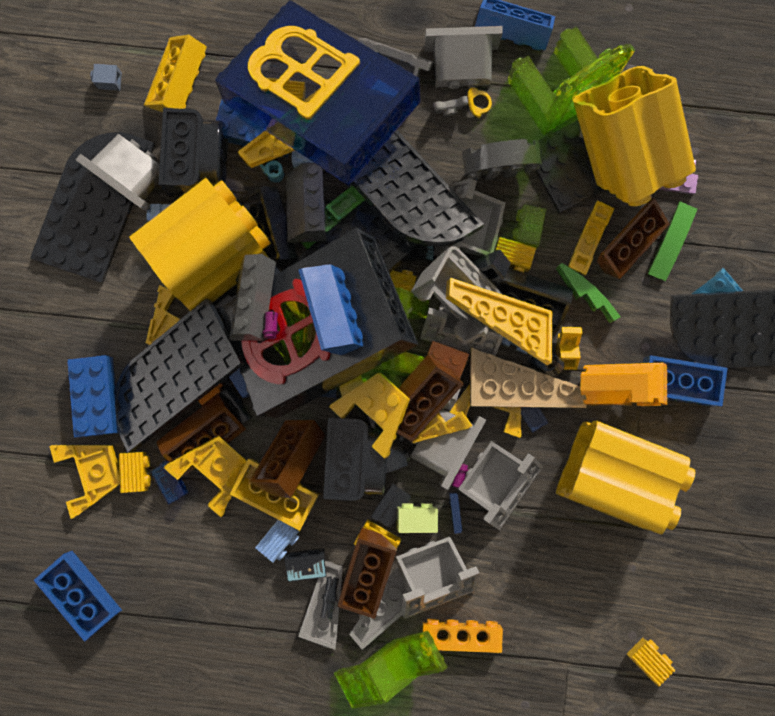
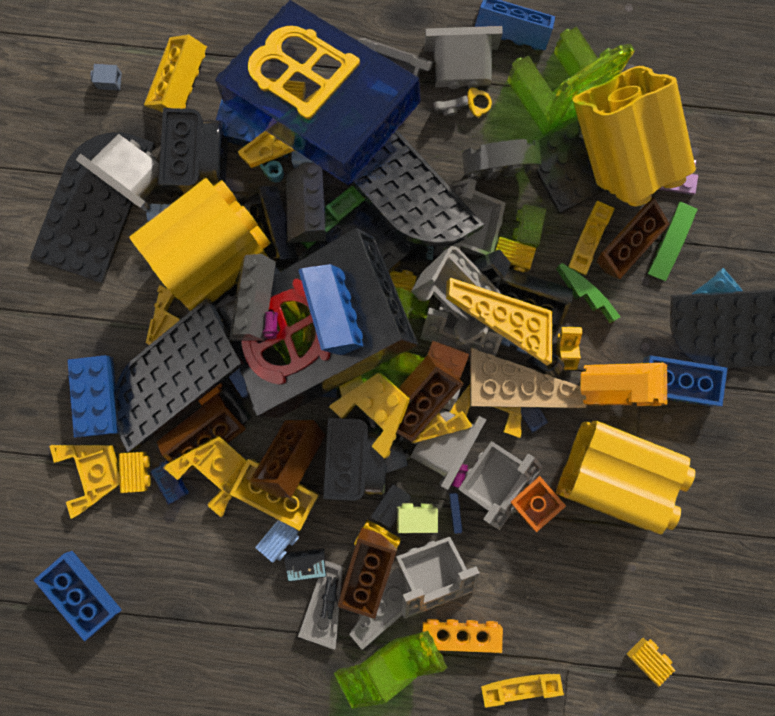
(522, 688): none -> yellow slope
(537, 504): none -> orange slope

